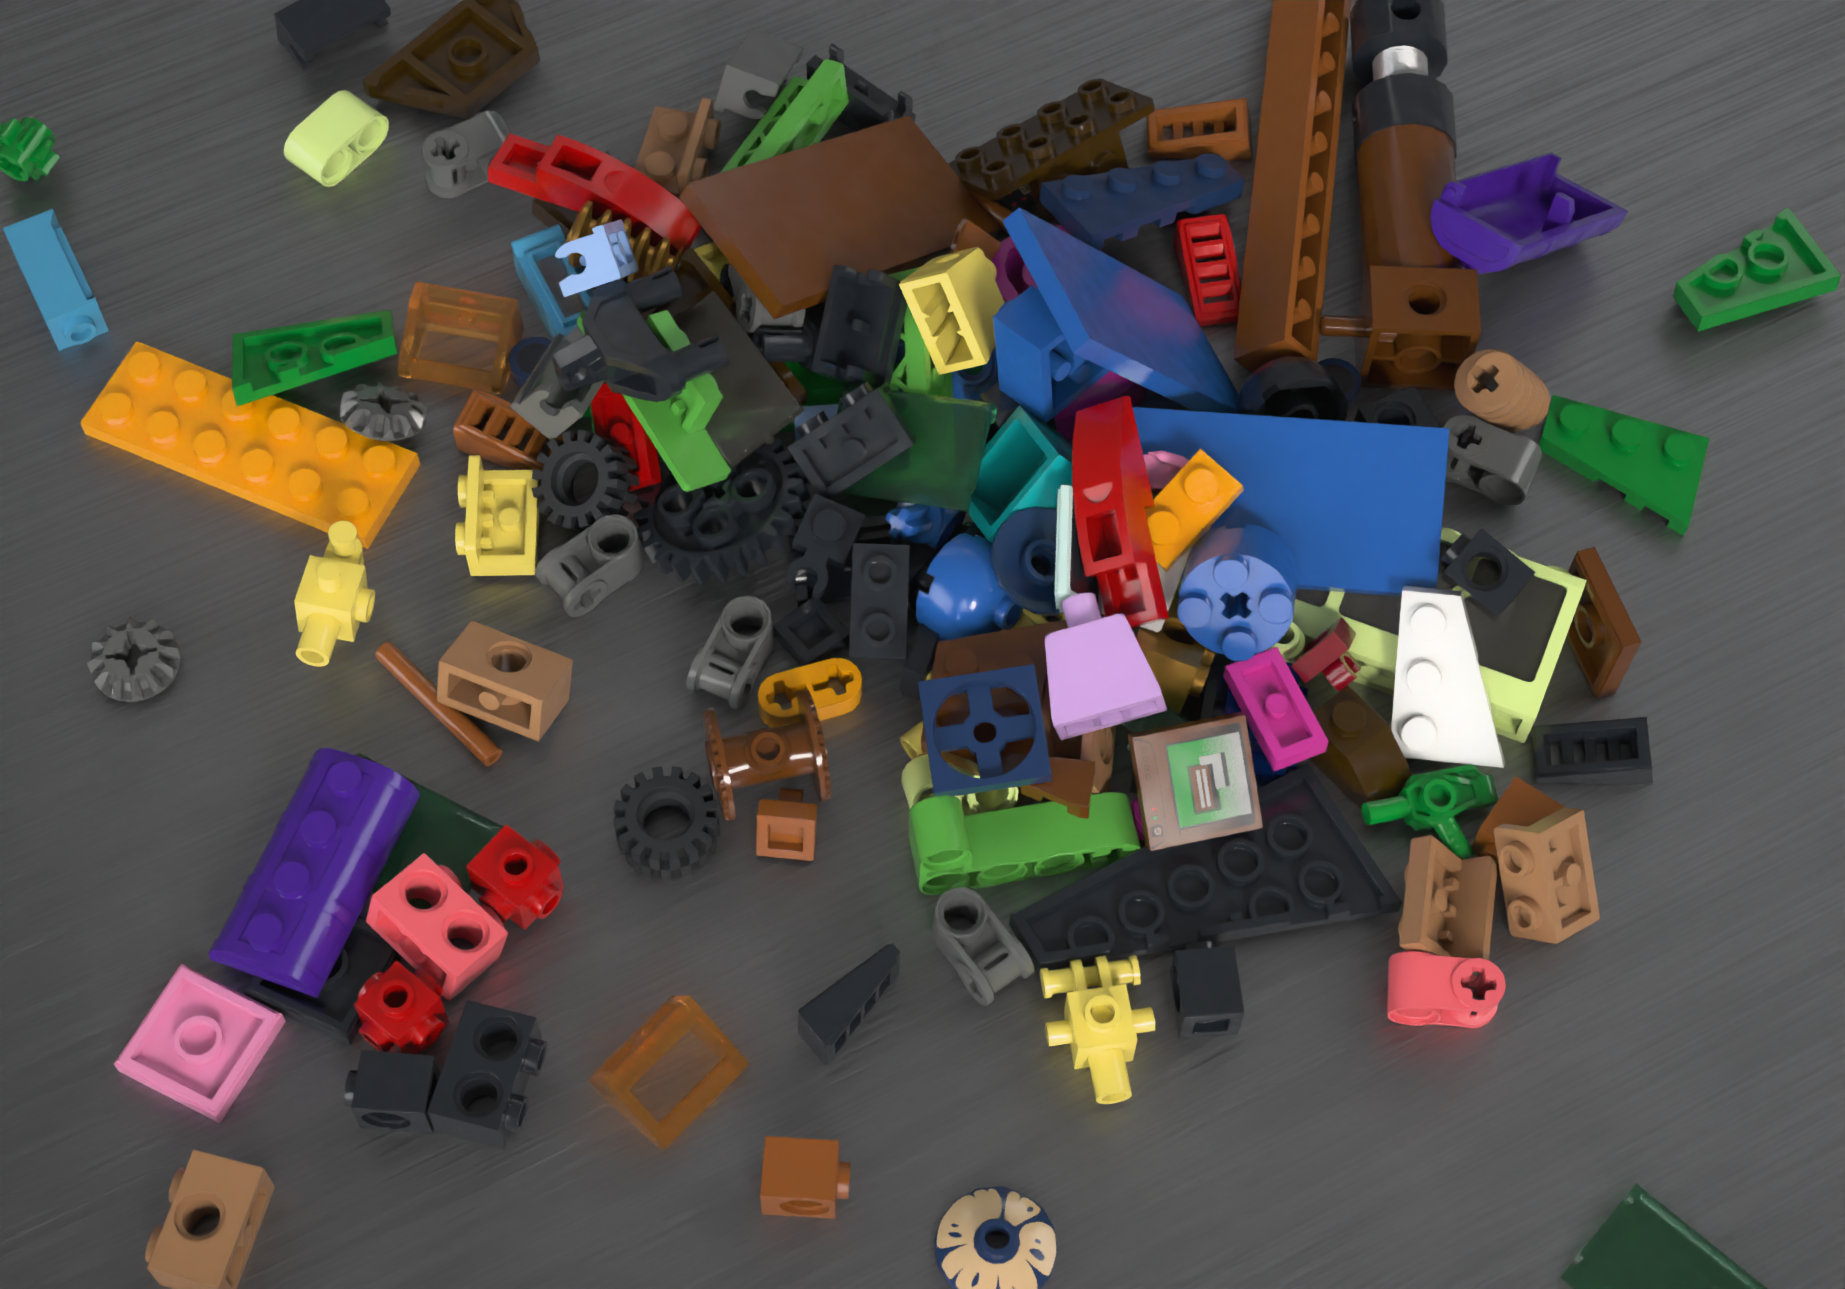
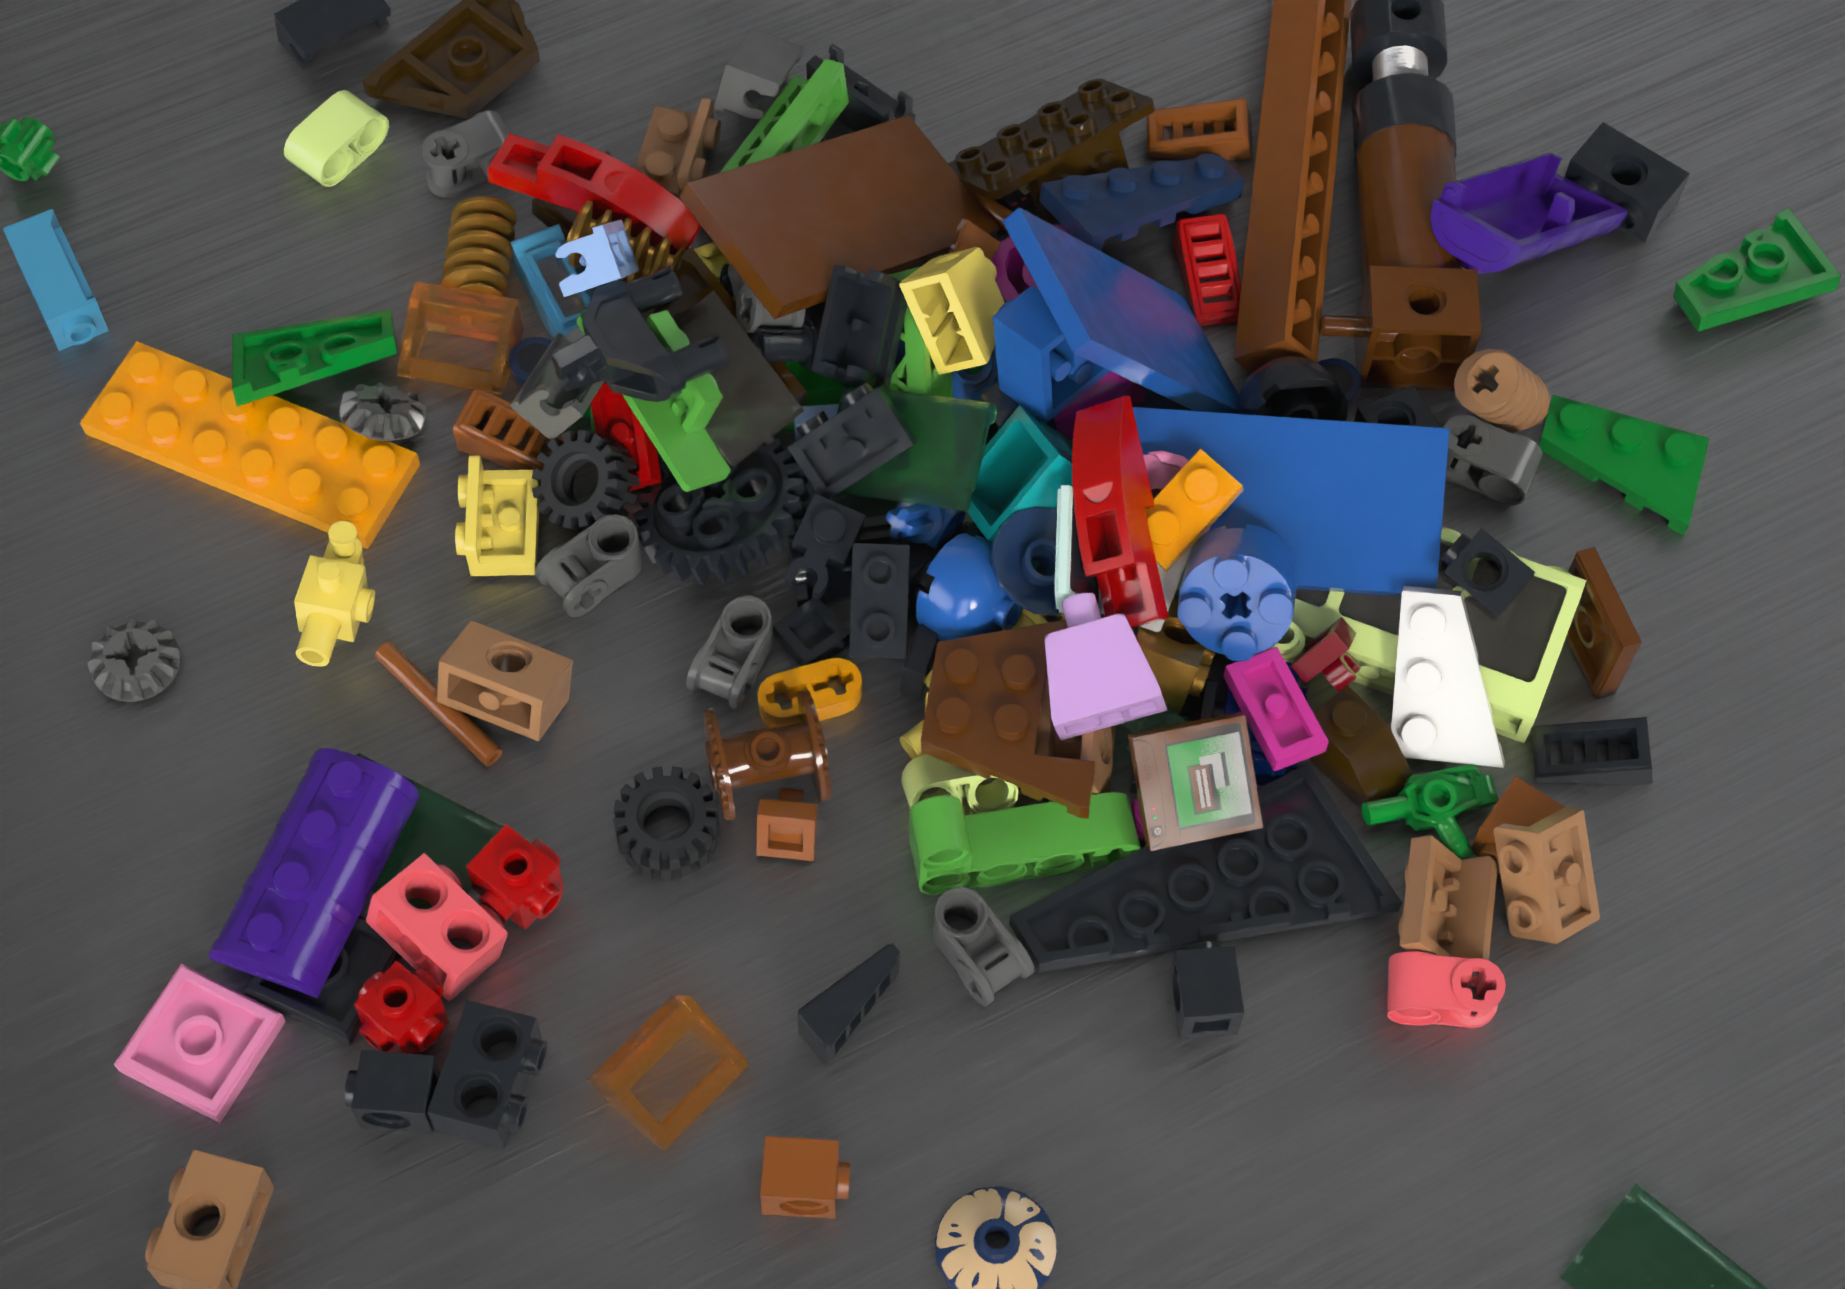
(479, 246): none -> pearl gold piece
(978, 686): dark blue piece -> none
(1099, 1021): light yellow piece -> none
(1630, 178): none -> black brick

